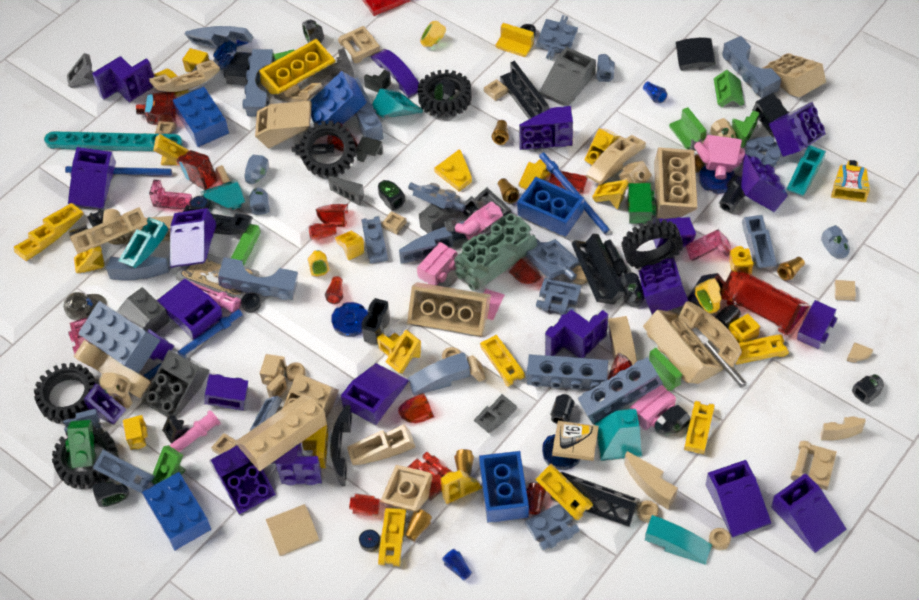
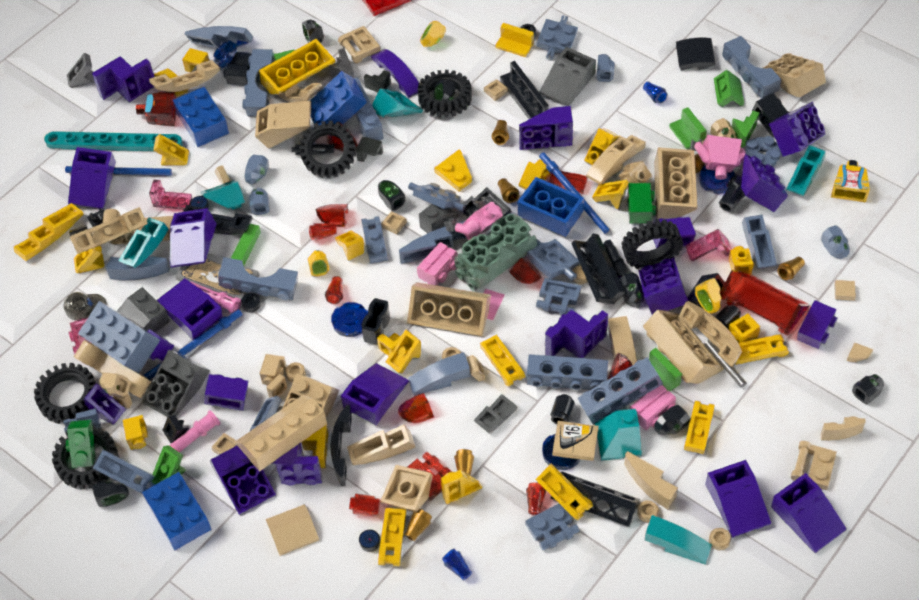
(165, 127): tan tile -> none
(198, 169): clear red torso -> none
(350, 190): dark grey slope -> none
(503, 486): blue brick -> none

